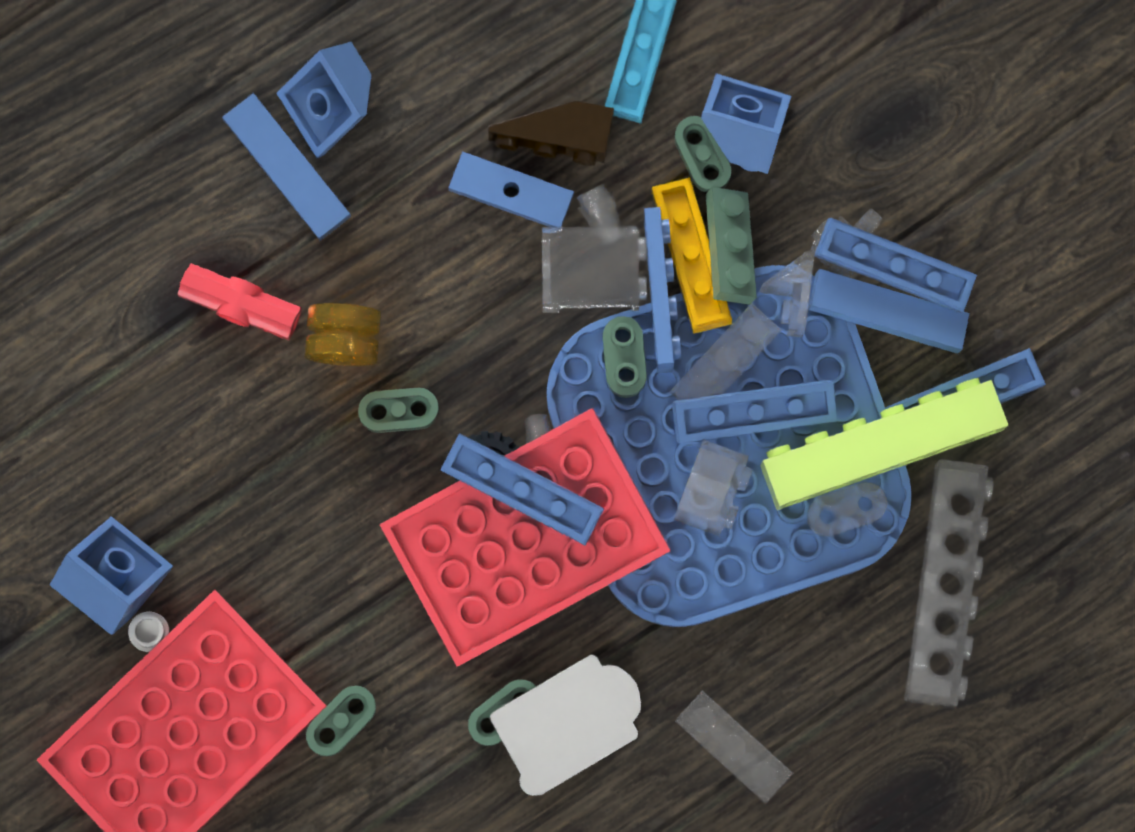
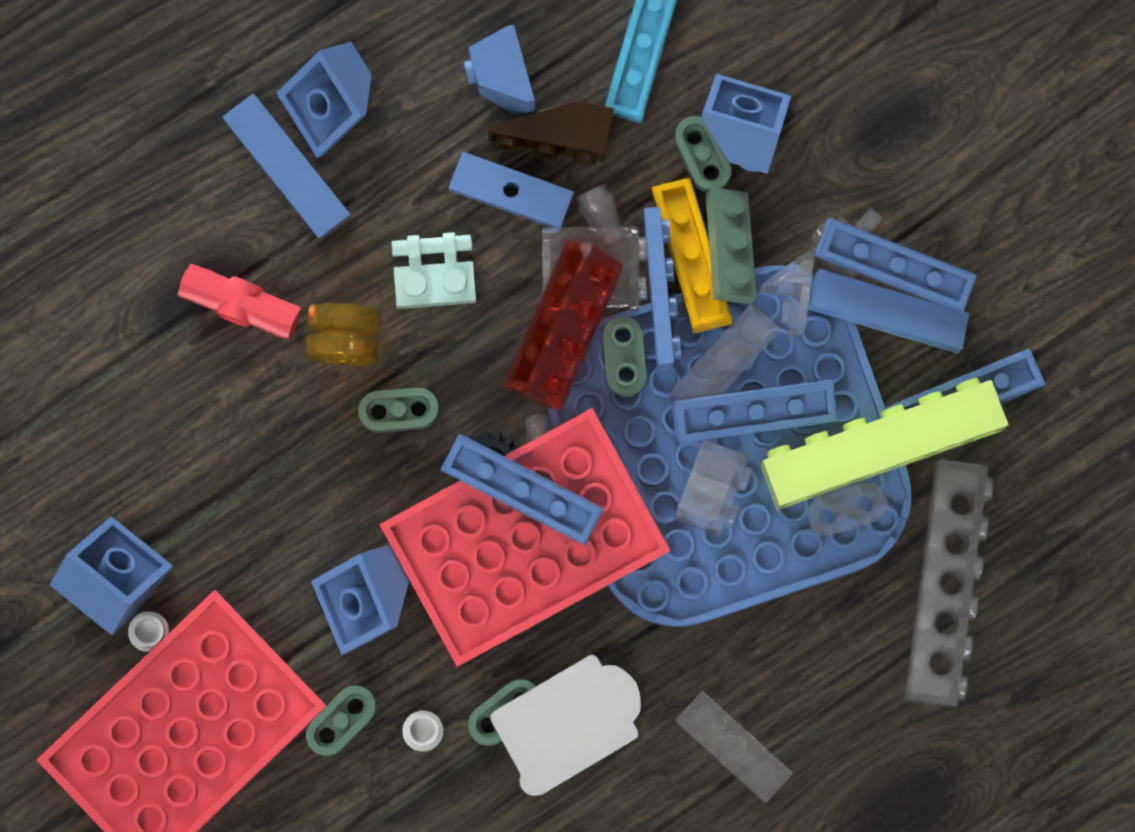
(362, 597): none -> medium blue slope
(422, 731): none -> white plate
(433, 283): none -> light aqua plate
(500, 72): none -> medium blue slope
(563, 325): none -> clear red brick

